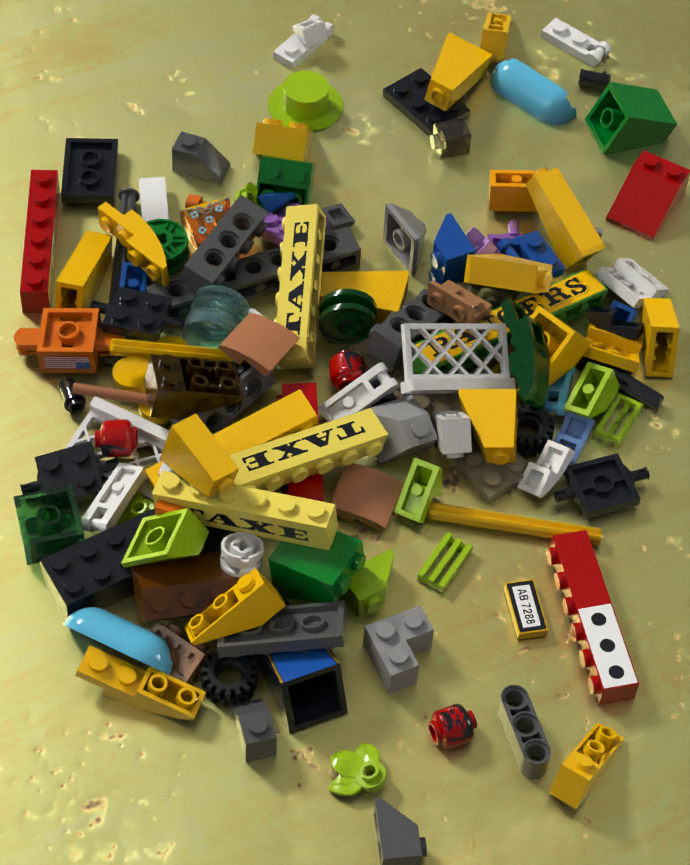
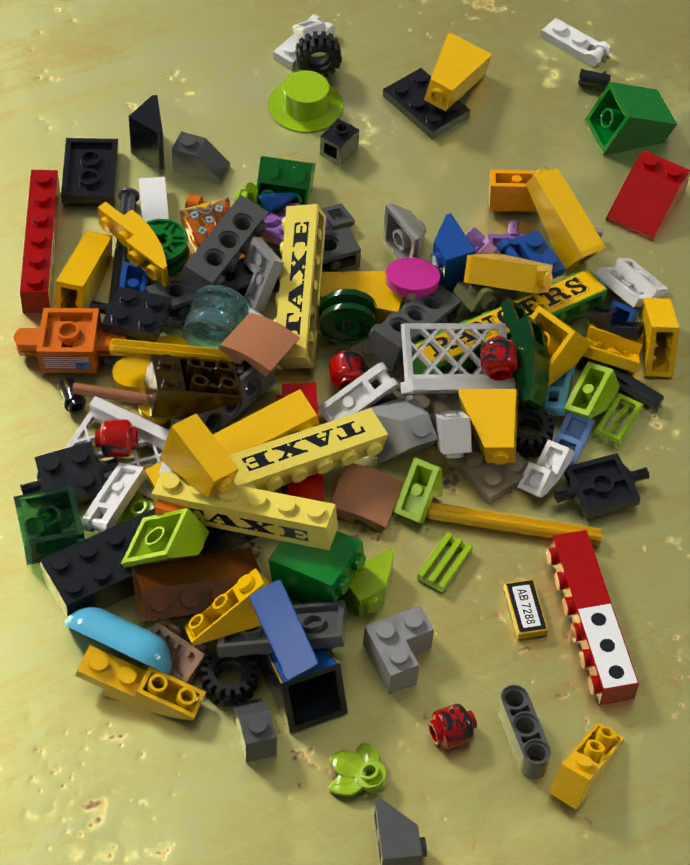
(147, 133): none -> black slope
(241, 554): white wheel -> none
(266, 269): none -> light grey plate
(282, 141): yellow slope -> none
(284, 631): none -> blue slope
(315, 44): none -> black tyre
(339, 141): none -> black brick
(412, 277): none -> dark pink tile
(451, 138): clear smoke brick -> none
(457, 302): medium nougat bracket -> none
(495, 35): yellow slope -> none
(499, 358): none -> red head
(532, 92): medium azure brick -> none

